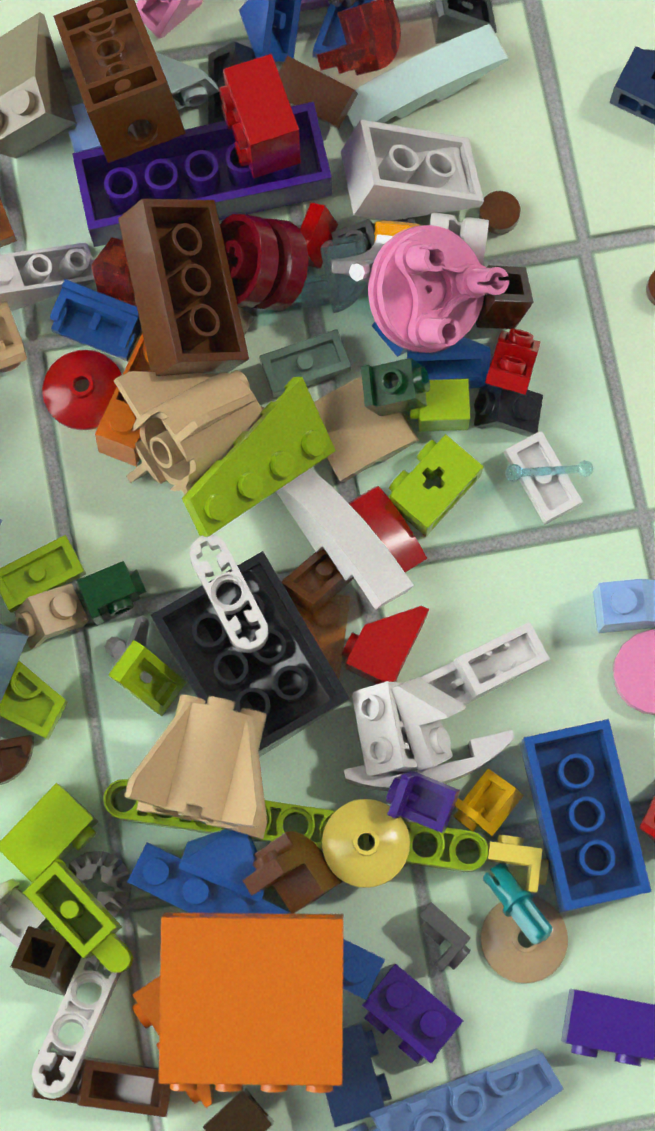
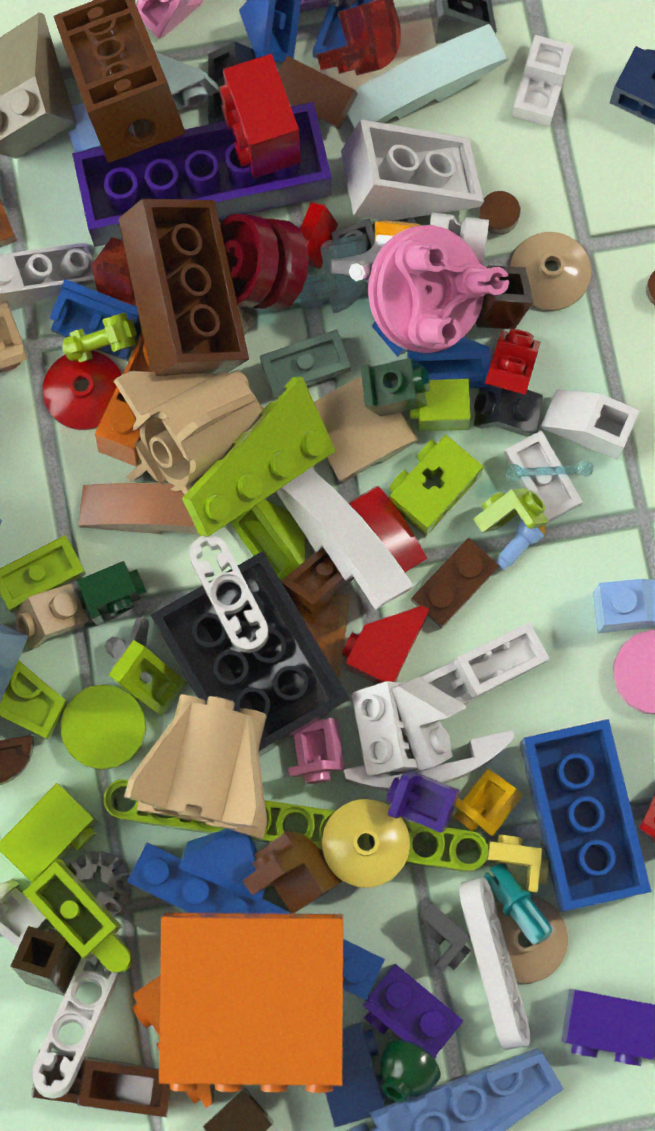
(103, 727): none -> lime tile
(118, 333): none -> lime bar
(134, 508): none -> nougat slope
(275, 533): none -> lime slope
(318, 752): none -> bright pink bracket
(407, 1070): none -> dark green brick
(455, 582): none -> reddish brown plate
(494, 963): none -> white beam
(502, 508): none -> lime bracket
(522, 539): none -> light blue piece
(542, 80): none -> white slope
(559, 288): none -> tan dish
(591, 420): none -> white slope

